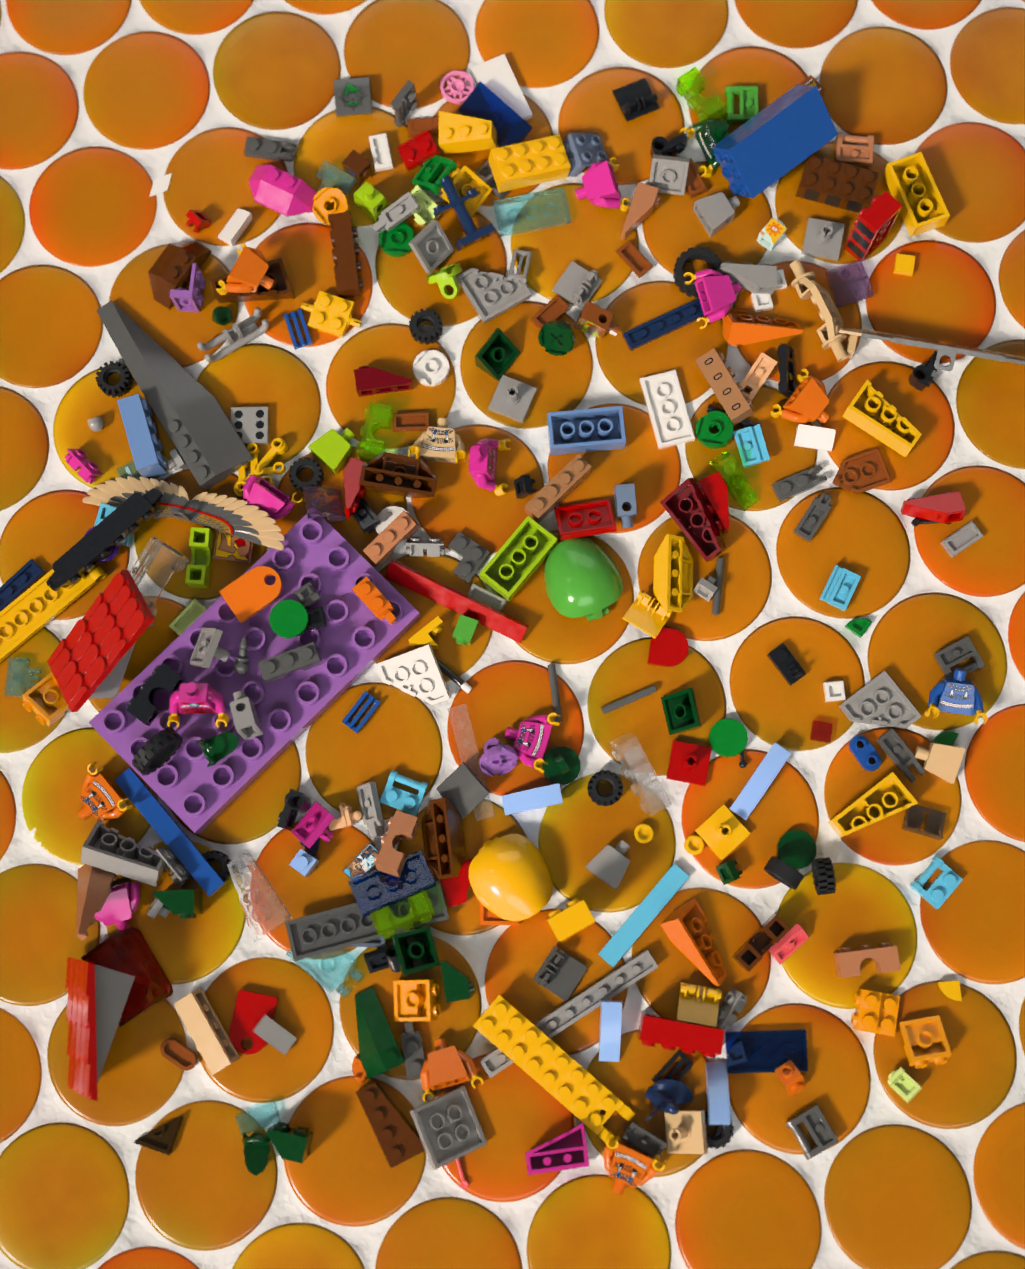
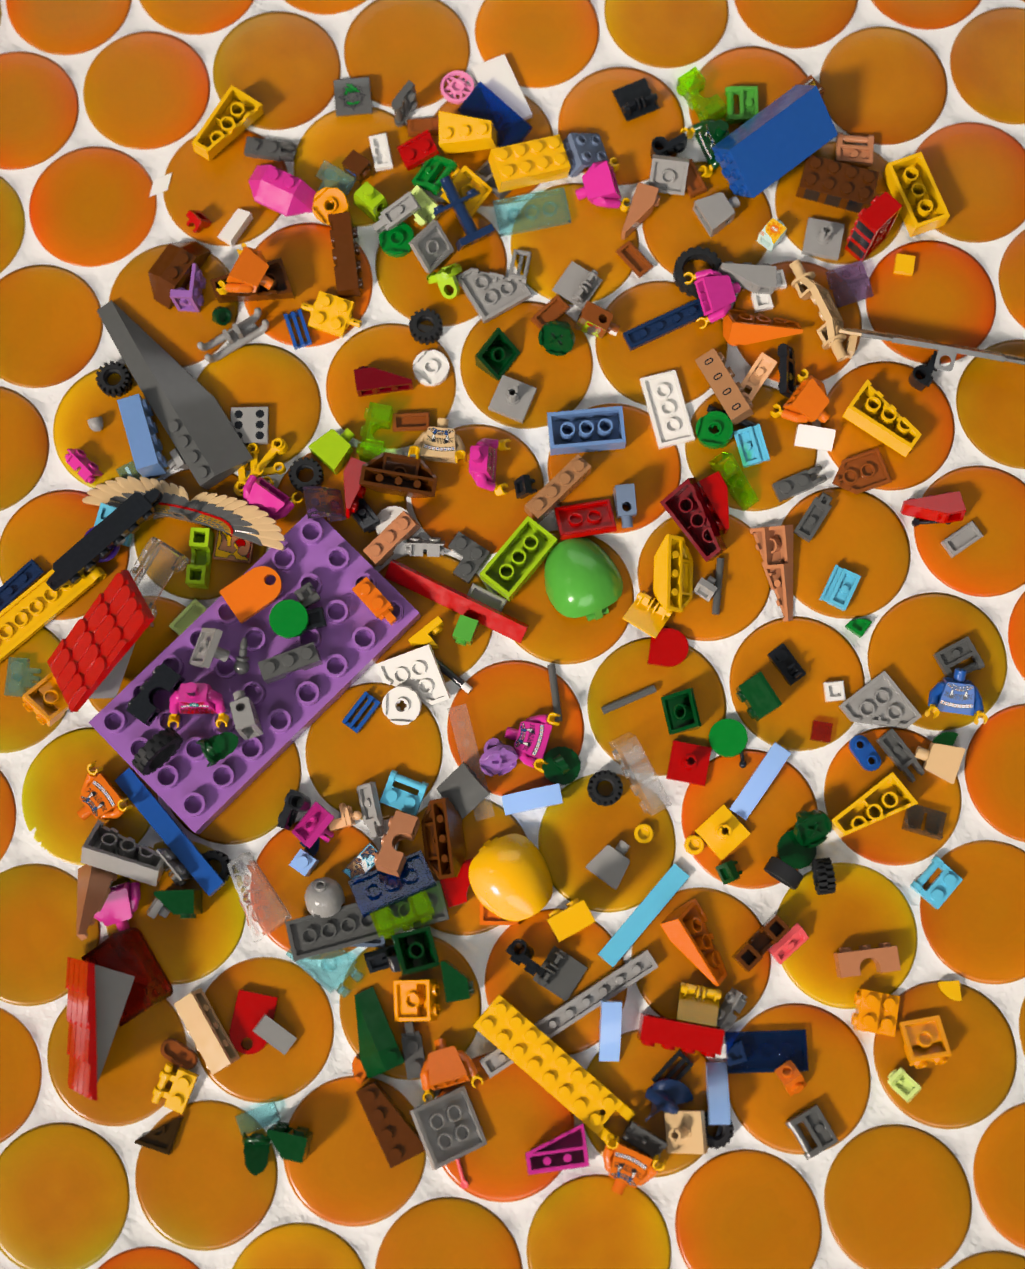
(181, 1089): none -> yellow plate
(227, 122): none -> yellow wedge
(324, 897): none -> light grey cylinder
(395, 713): none -> white plate
(525, 957): none -> black plate
(758, 696): none -> dark green slope
(777, 554): none -> nougat wedge
(811, 828): none -> dark green tile

